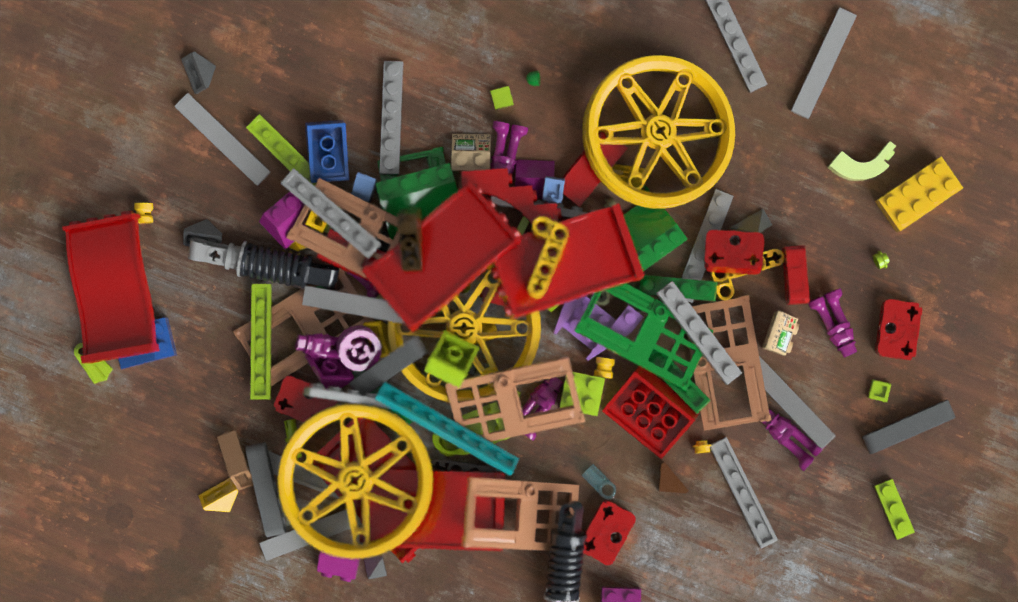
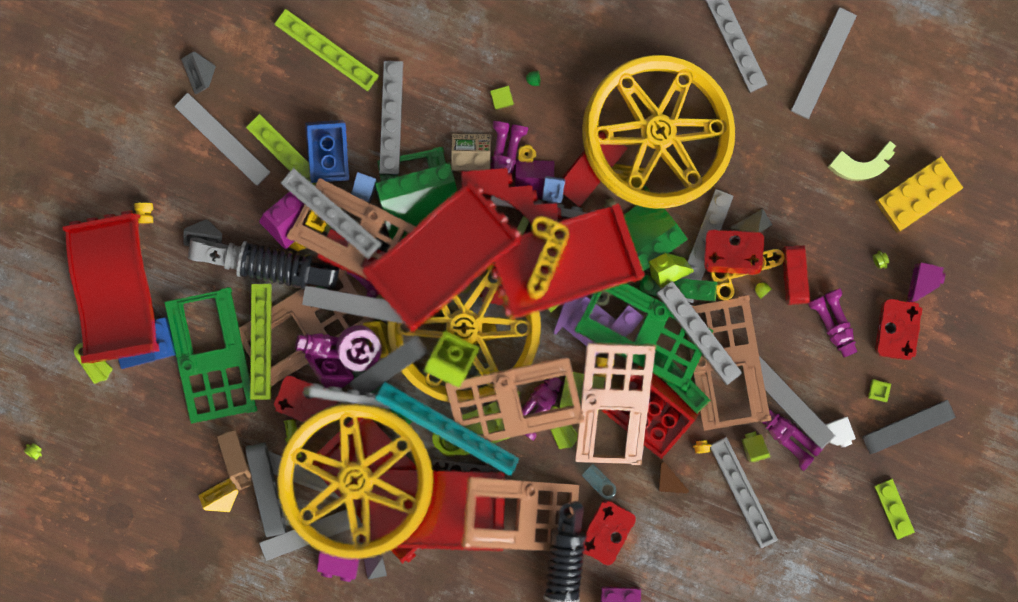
(33, 451): none -> lime plate
(205, 362): none -> green door
(326, 50): none -> lime plate
(410, 238): dark brown slope -> none
(531, 153): none -> yellow plate
(564, 436): none -> lime piece
(615, 399): none -> door
(669, 268): none -> lime slope
(755, 447): none -> lime slope
(762, 289): none -> lime hinge
(780, 333): tan slope -> none
(843, 432): none -> white slope
(924, 280): none -> magenta slope

